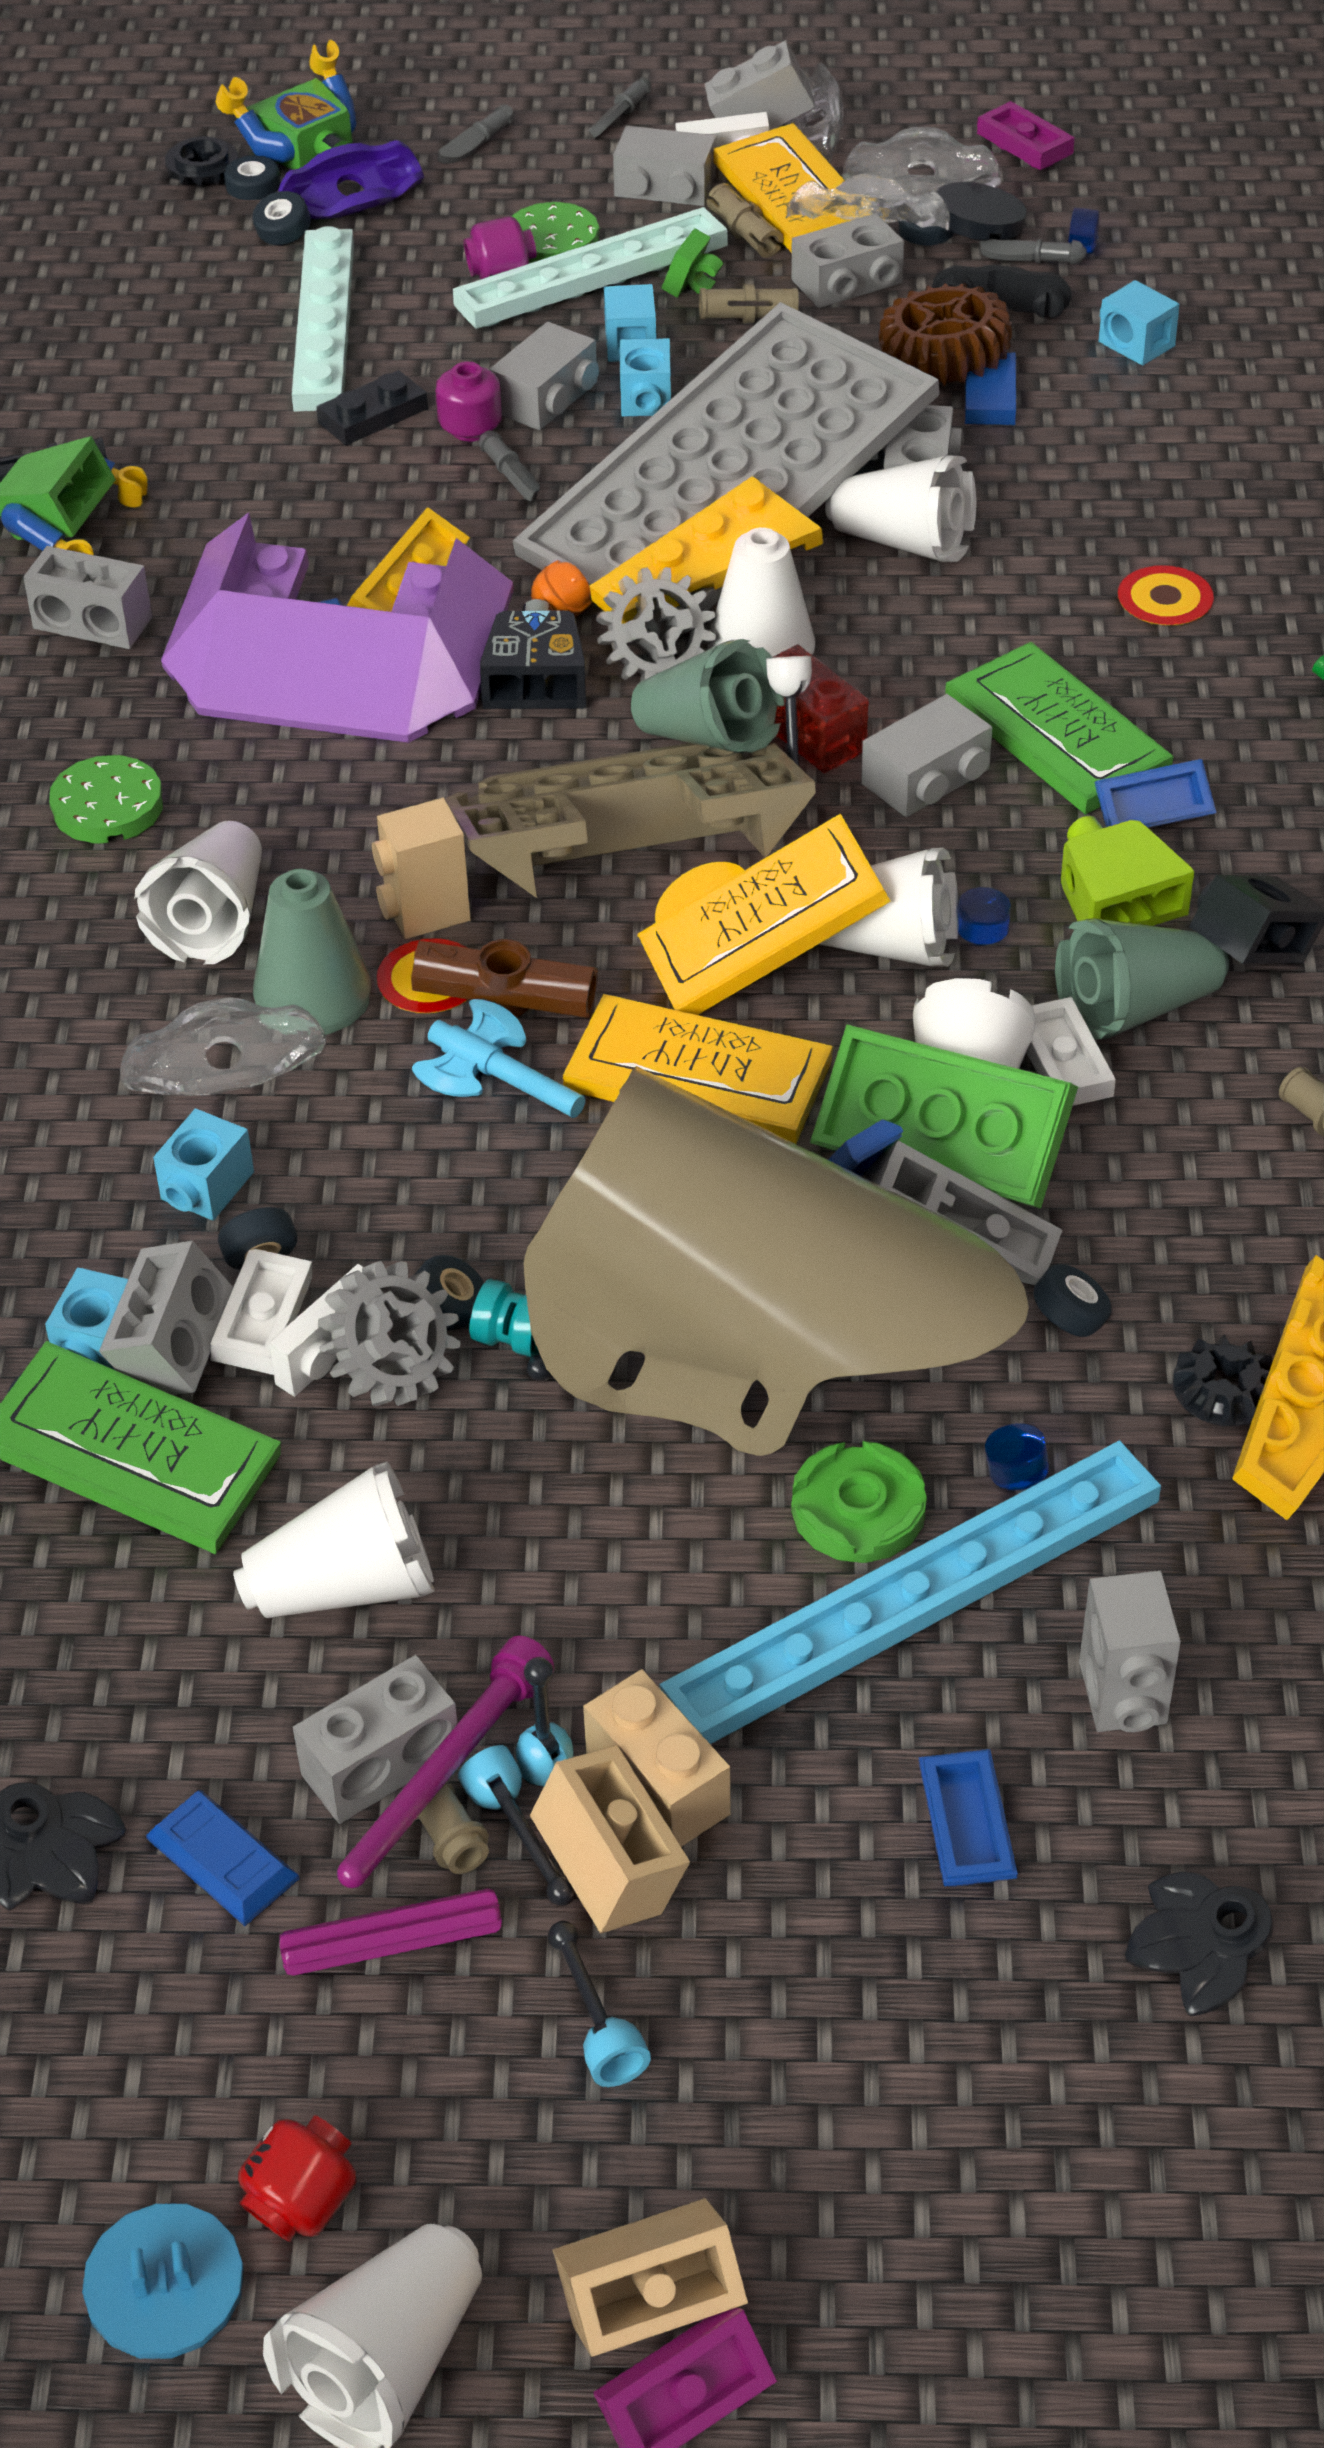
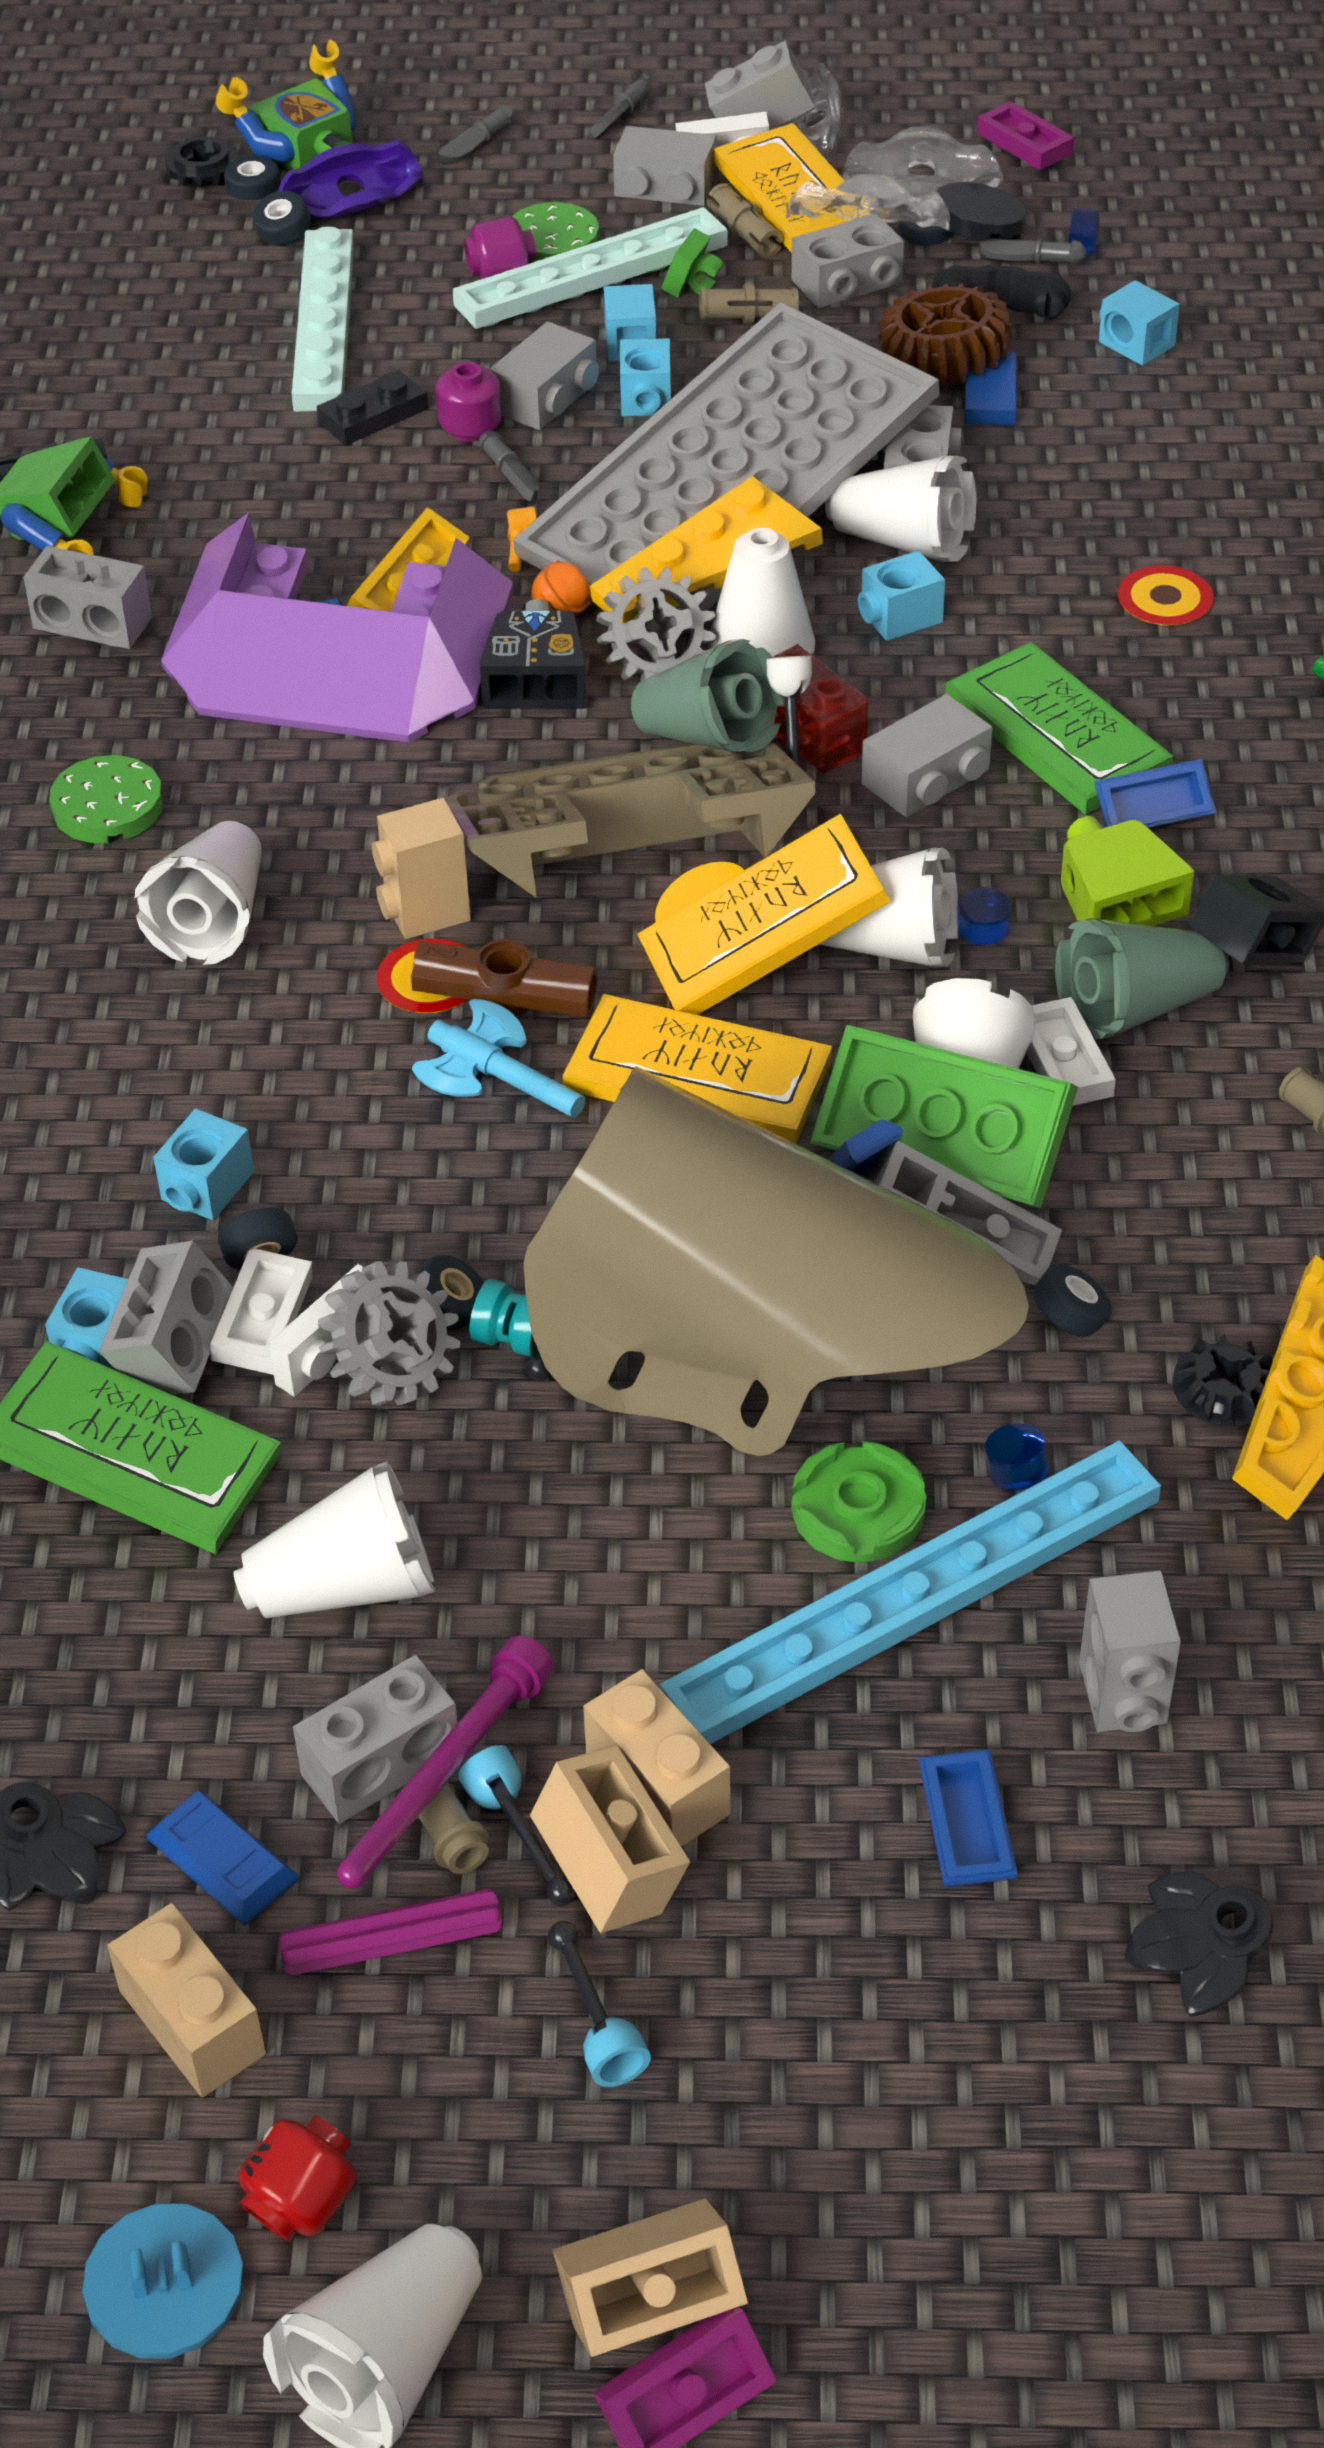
(175, 1056): clear piece -> none
(187, 2000): none -> tan brick
(310, 953): sand green cone -> none
(518, 521): none -> light orange hand
(544, 1737): hinge -> none
(902, 595): none -> medium azure brick

